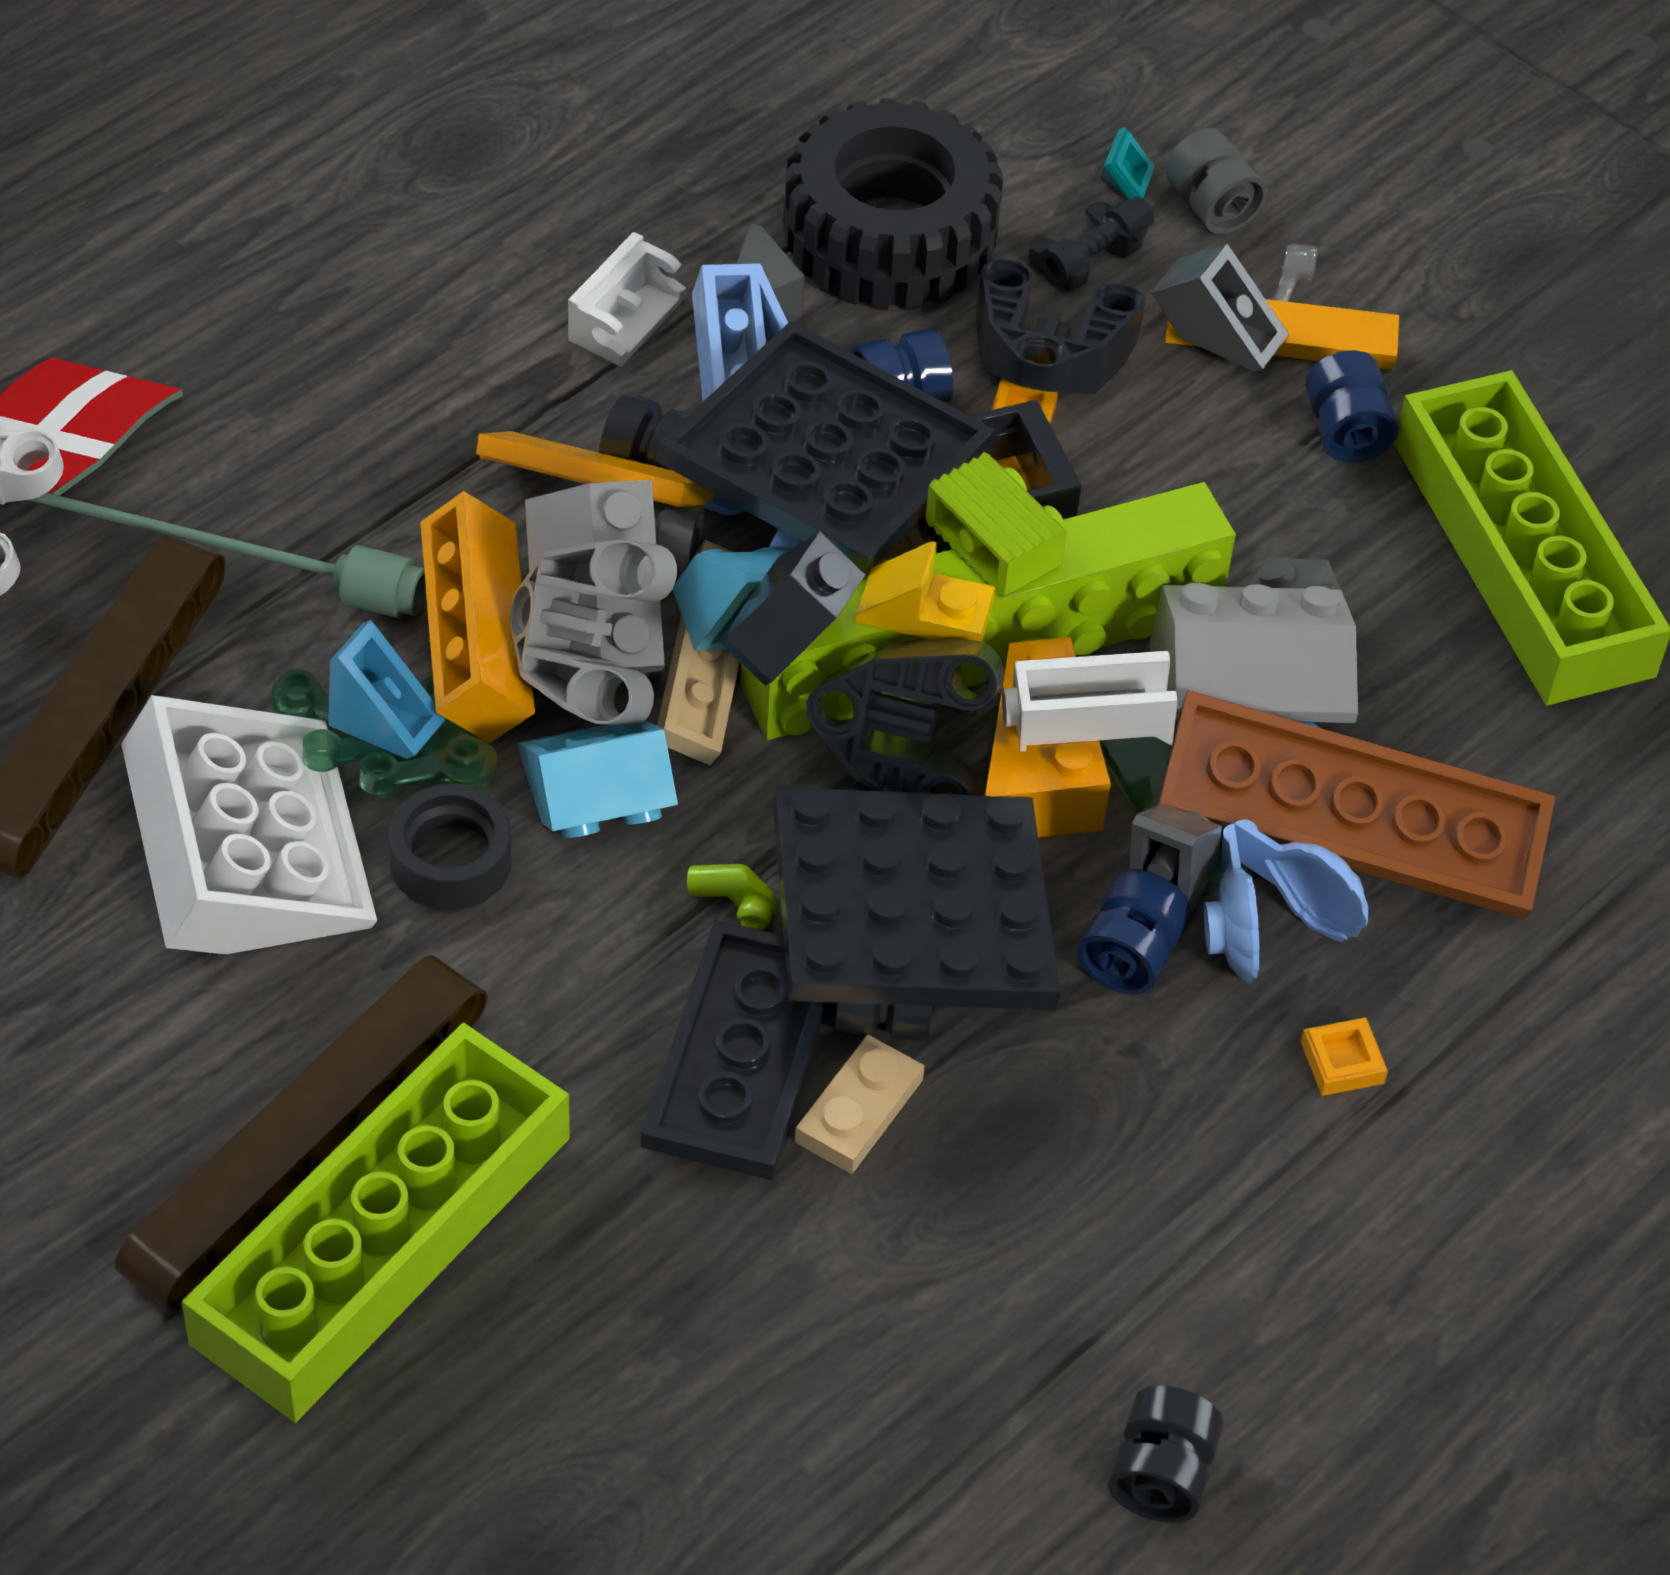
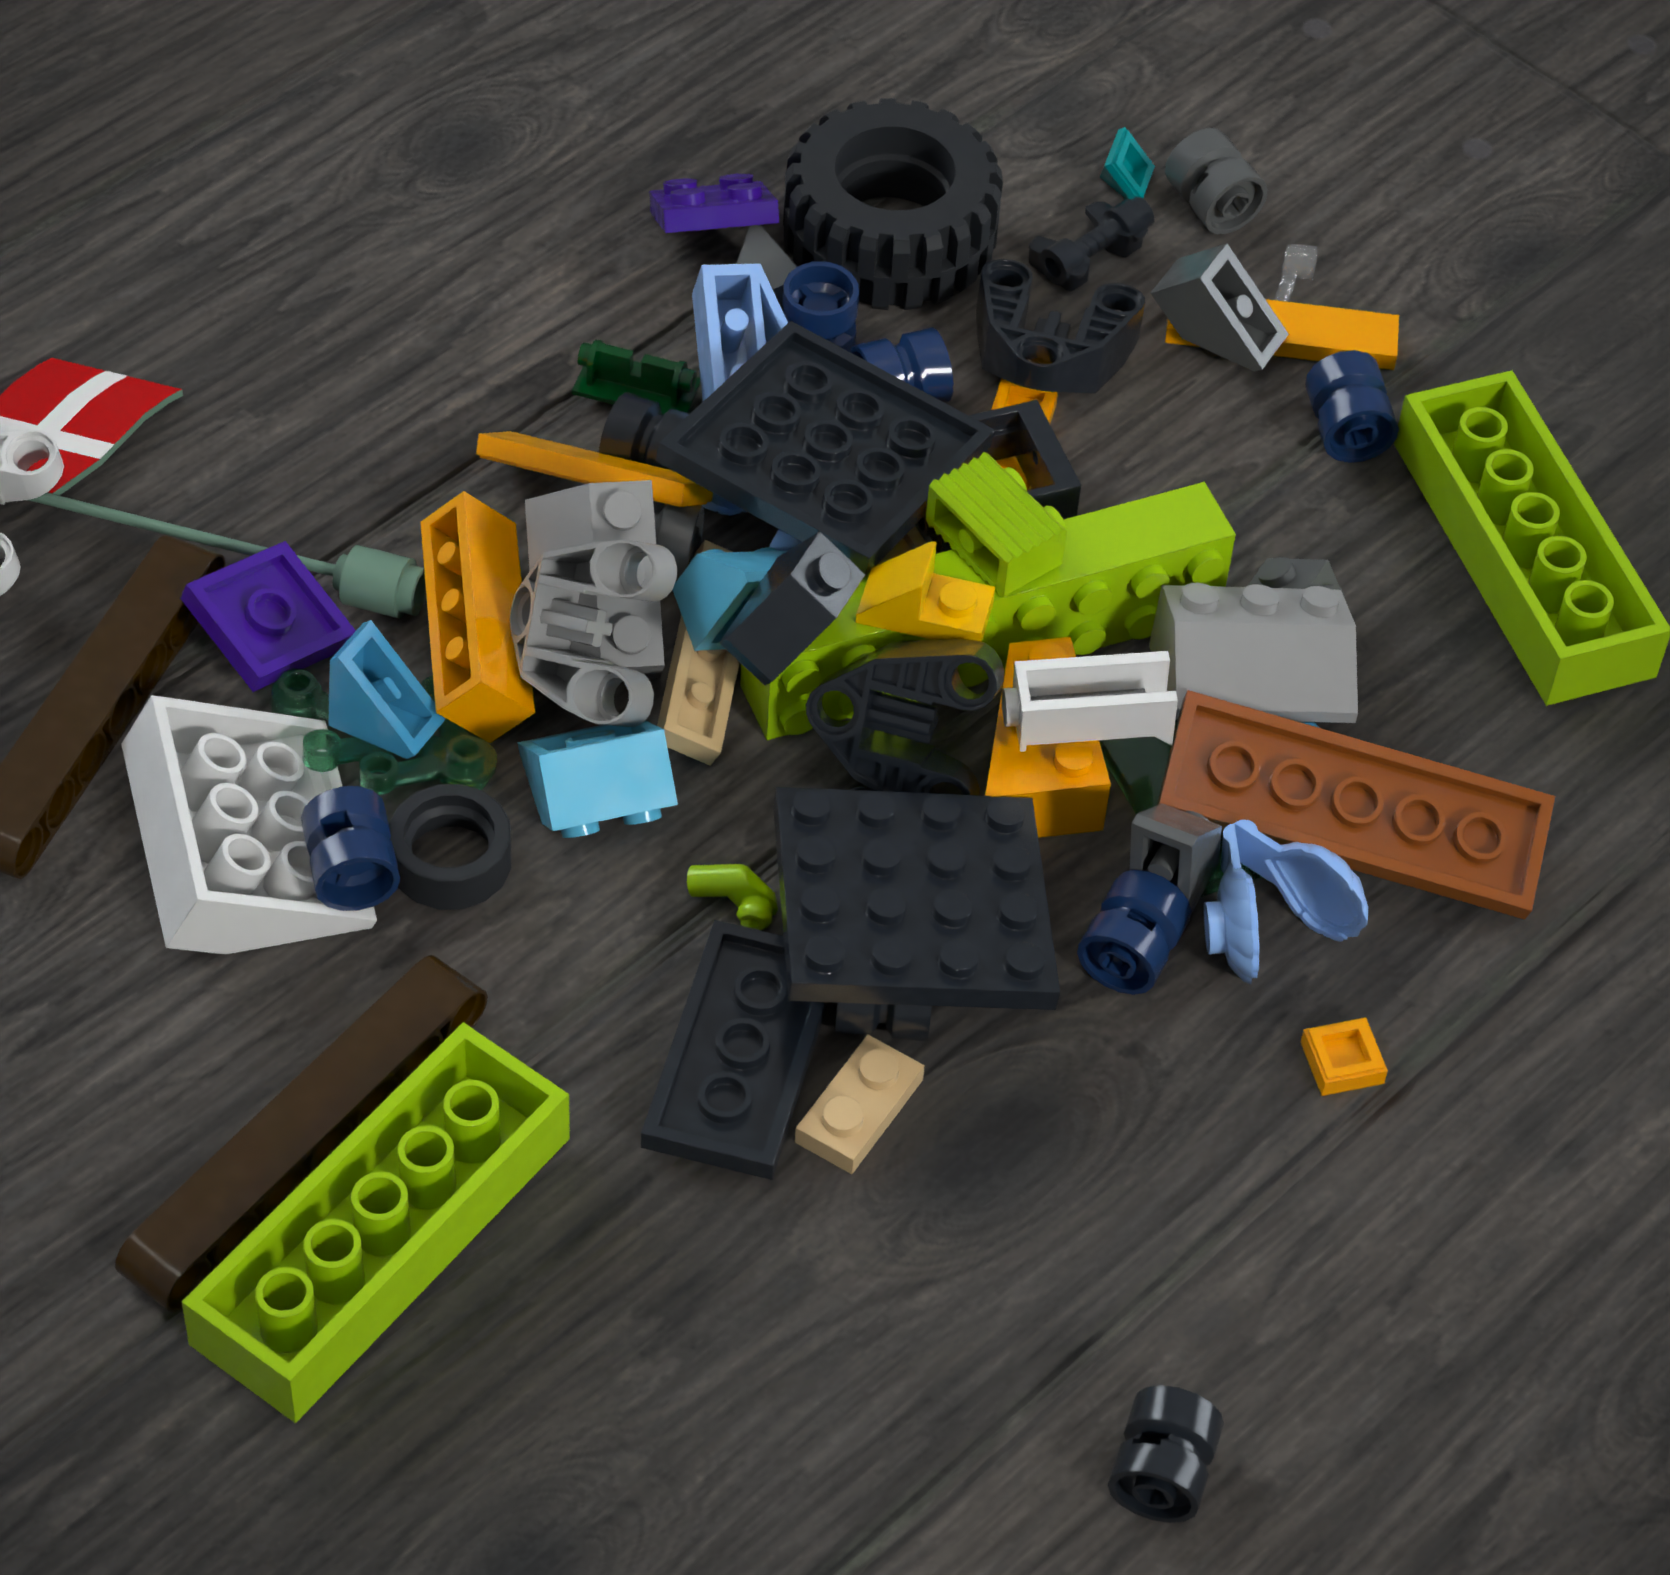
(267, 615): none -> dark purple plate
(350, 848): none -> dark blue wheel
(611, 372): none -> dark green hinge
(624, 301): white hinge -> none
(732, 203): none -> dark purple plate
(824, 301): none -> dark blue wheel

